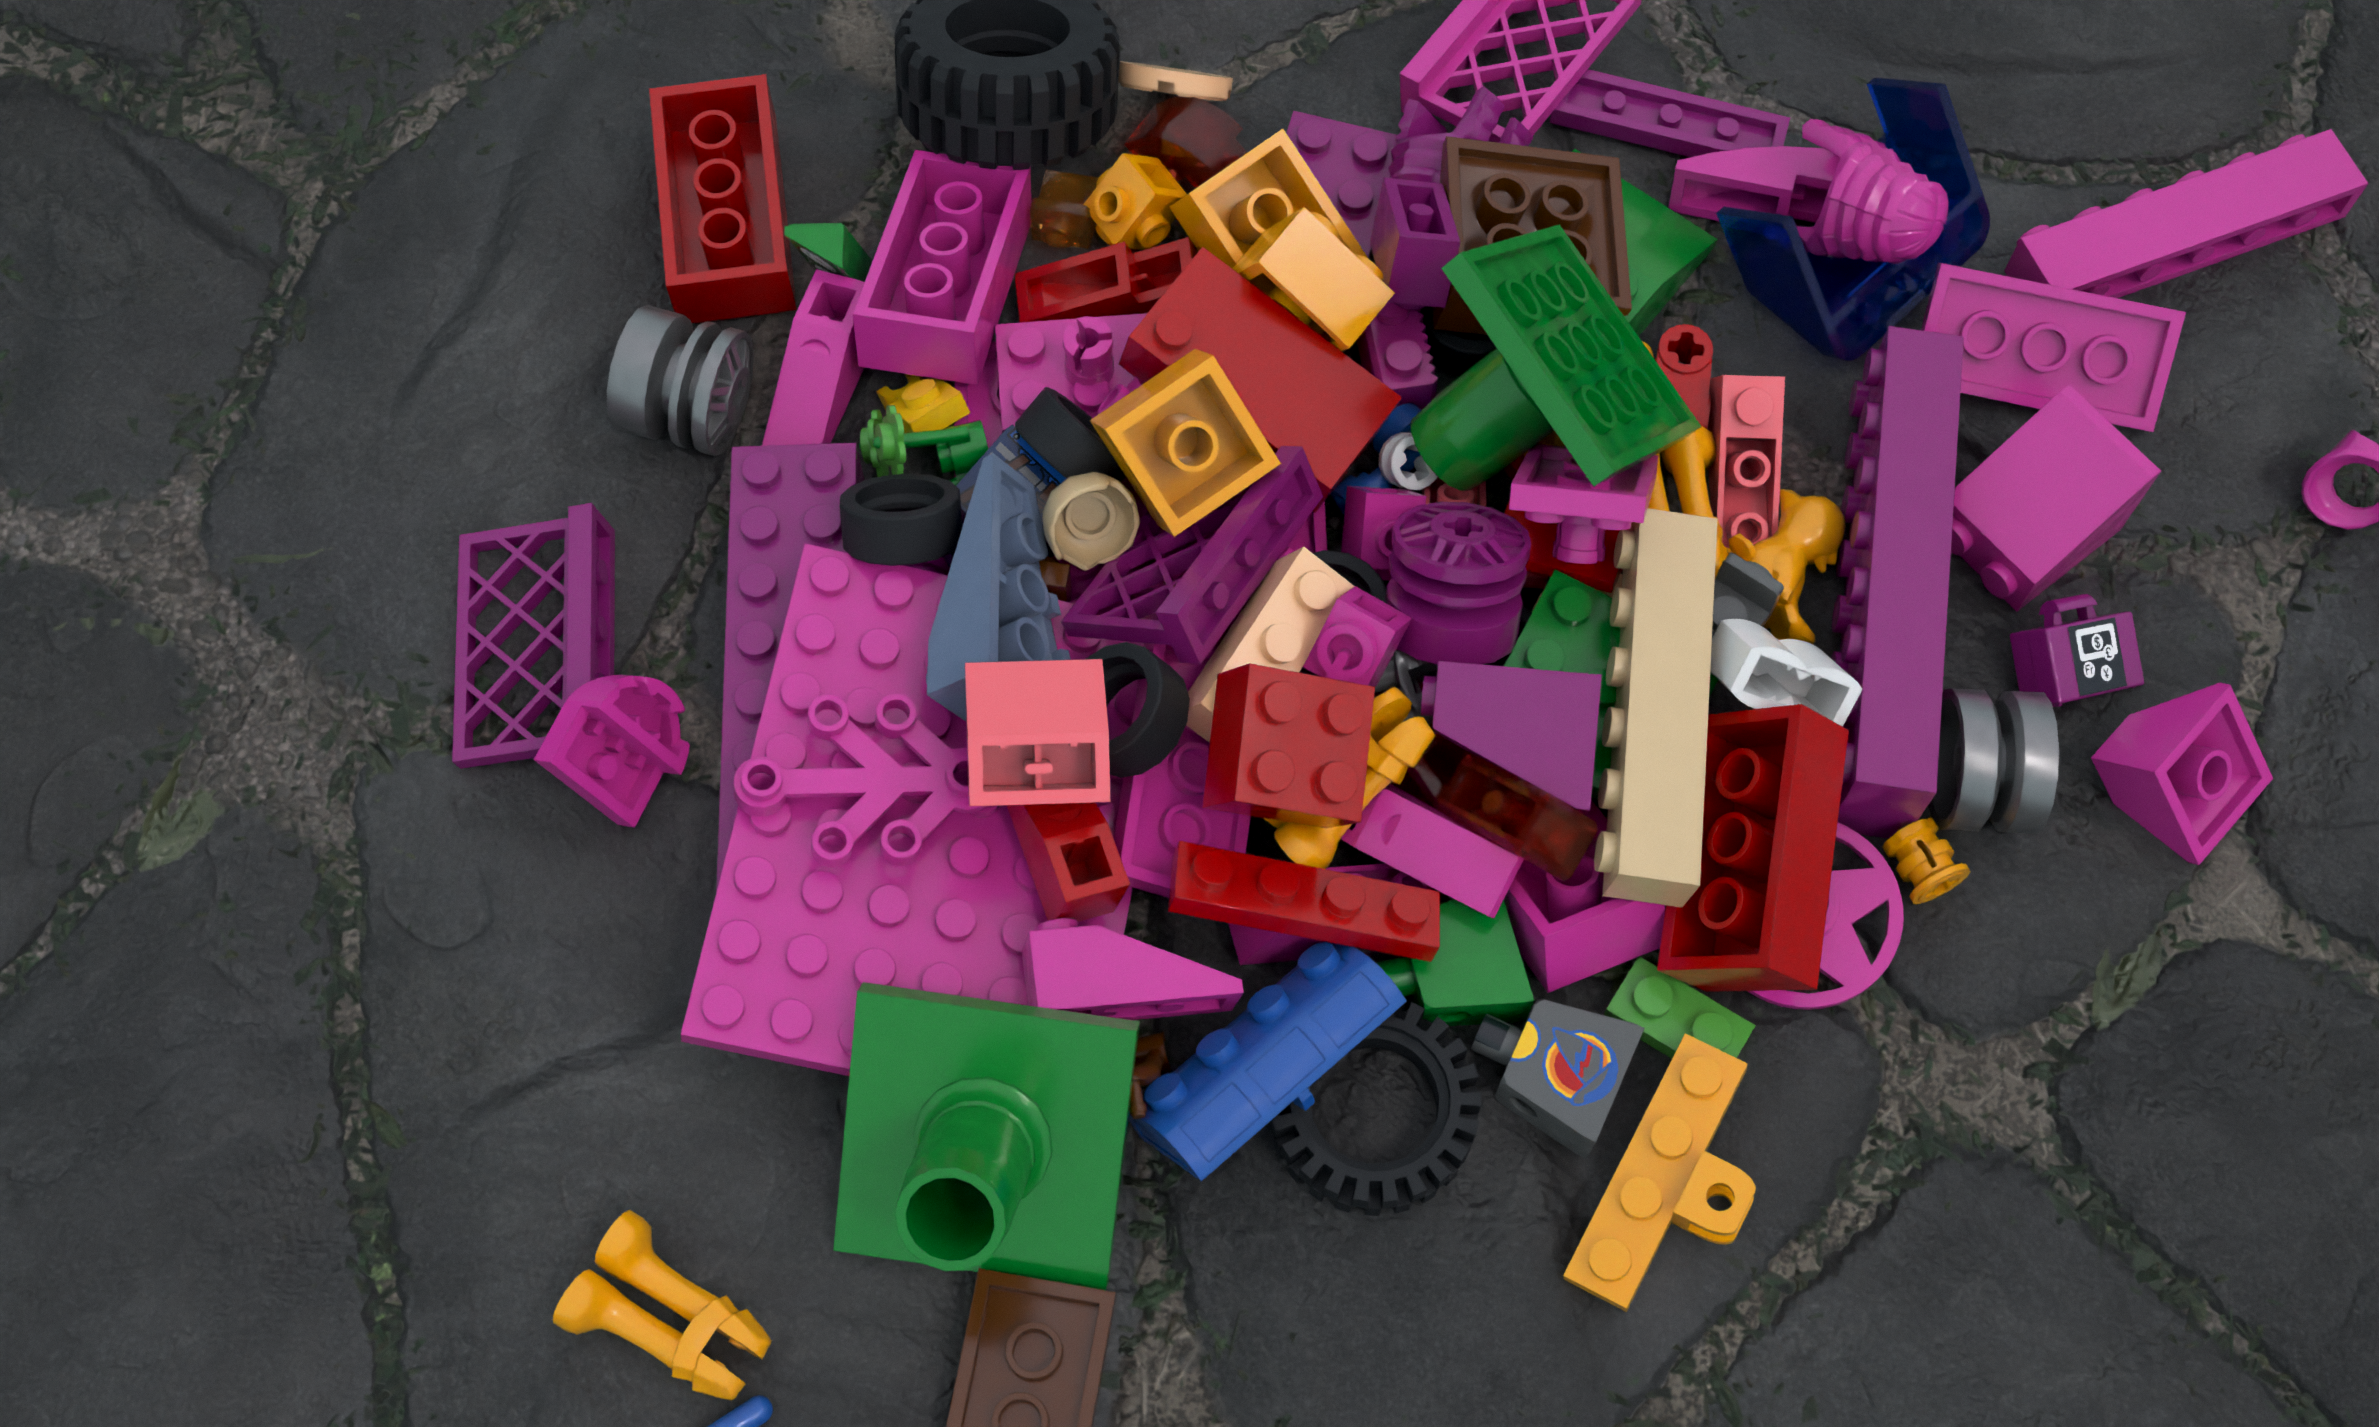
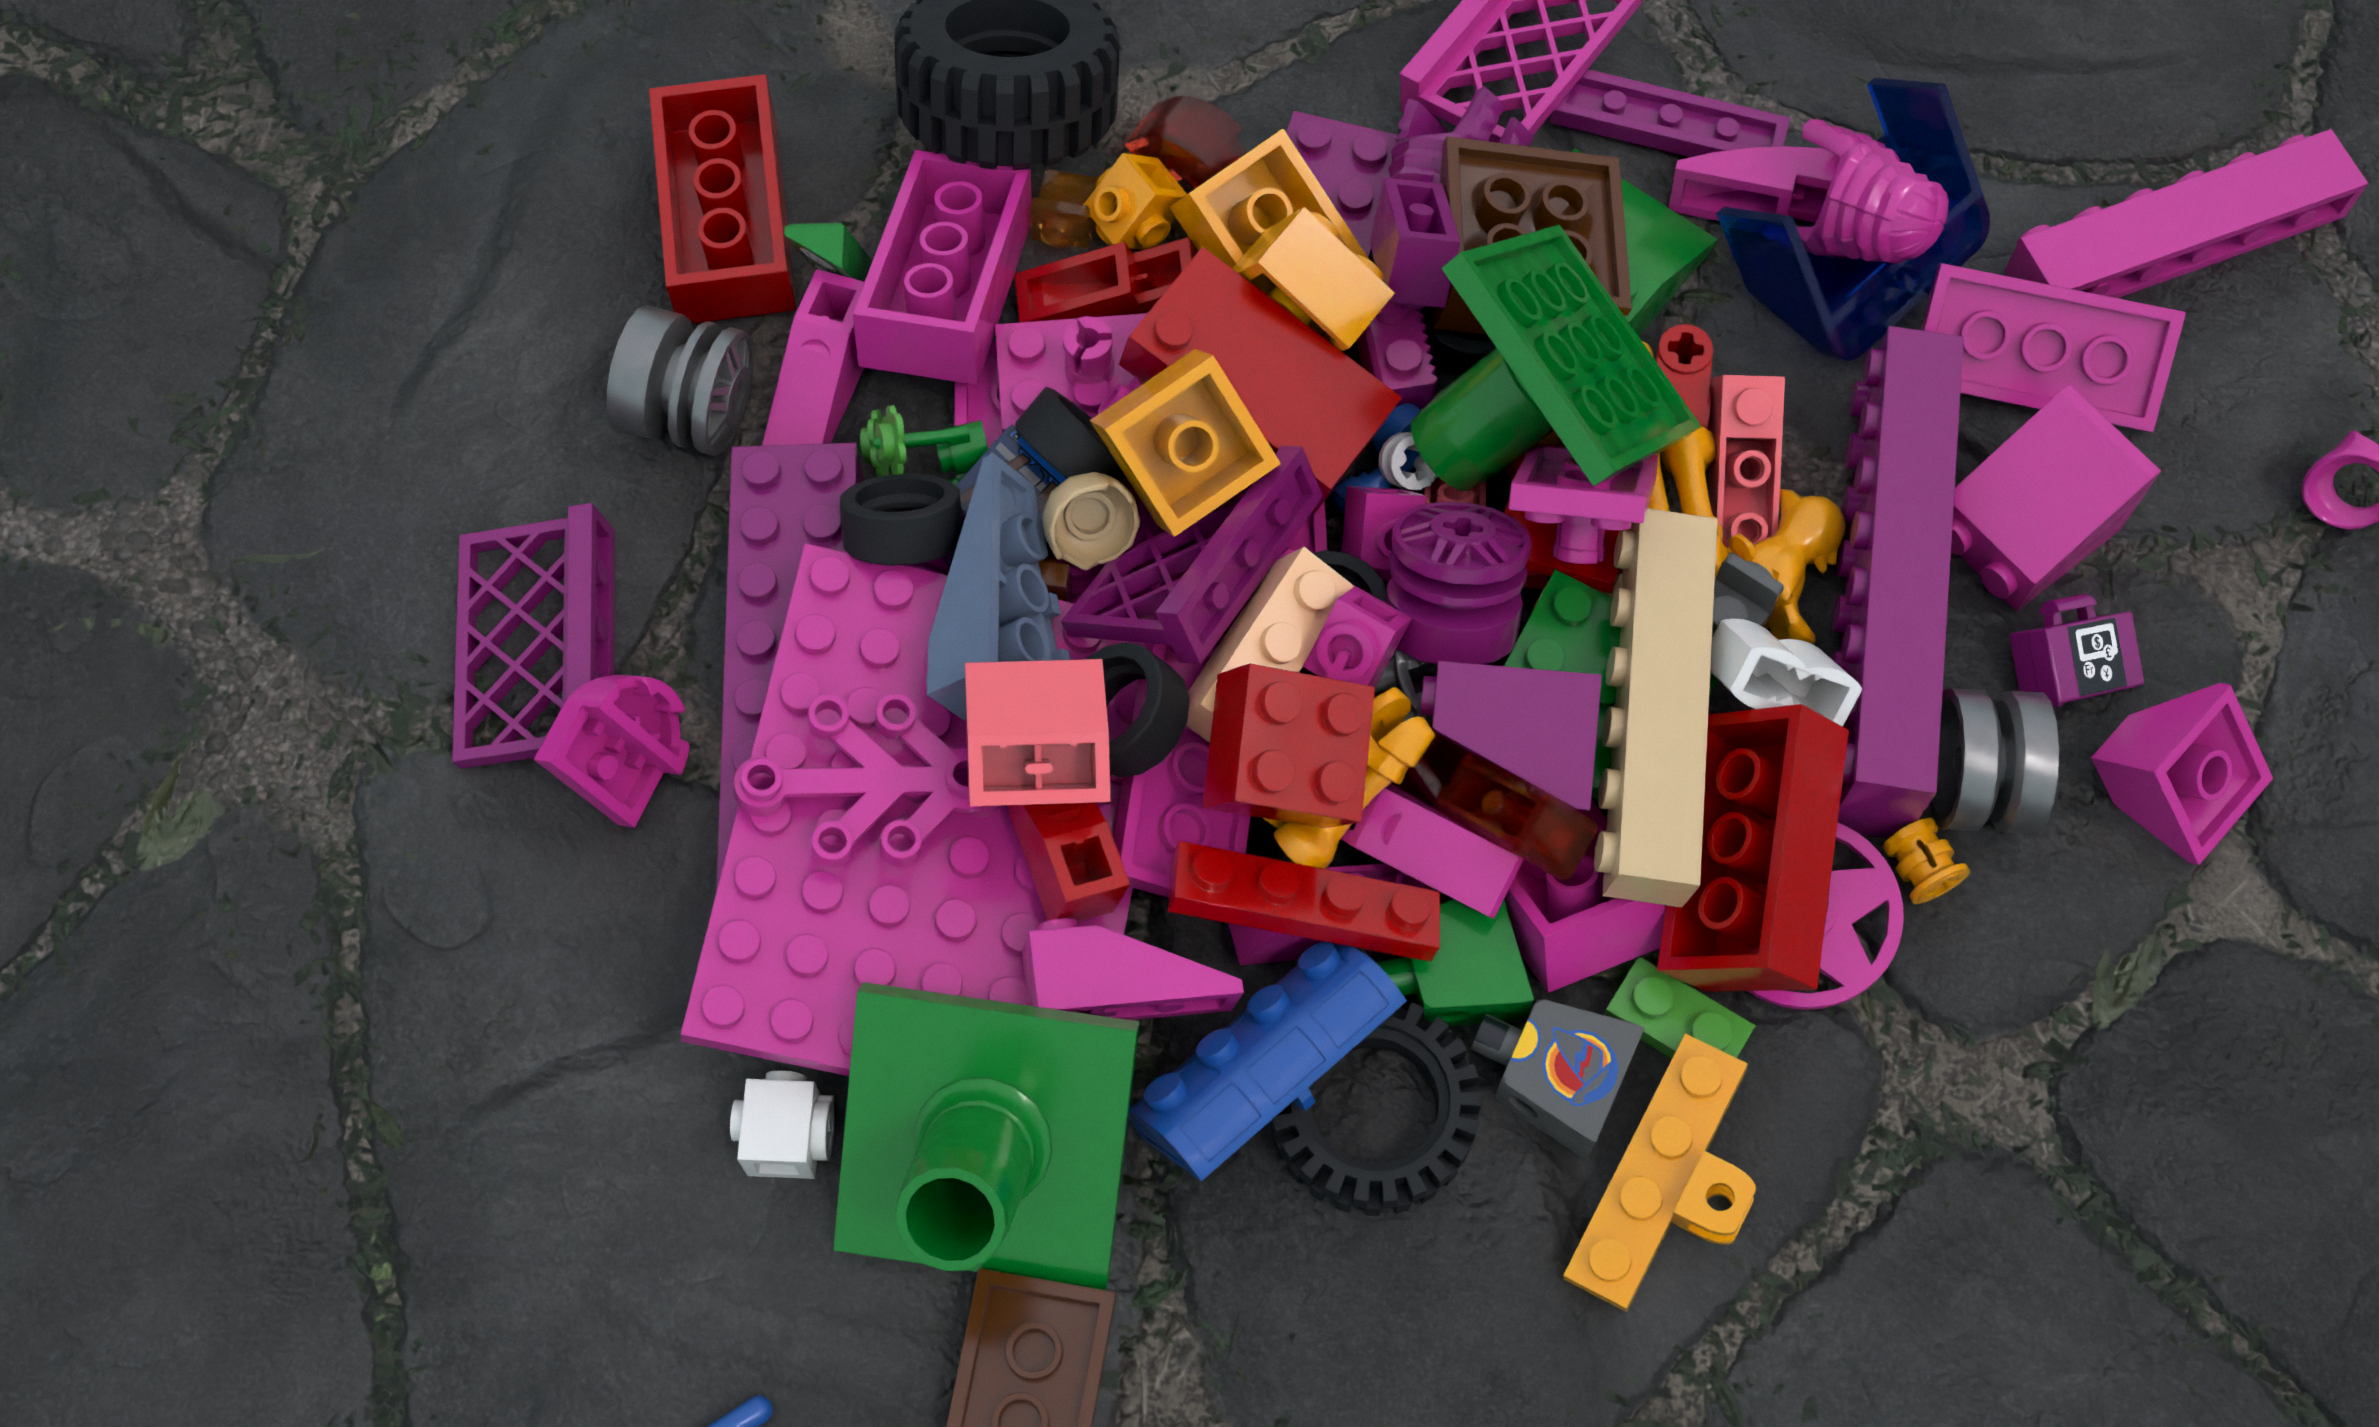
(629, 1257): light orange piece -> none
(782, 1126): none -> white brick
(925, 403): yellow plate -> none
(1149, 1064): reddish brown piece -> none
(1174, 81): light nougat tile -> none

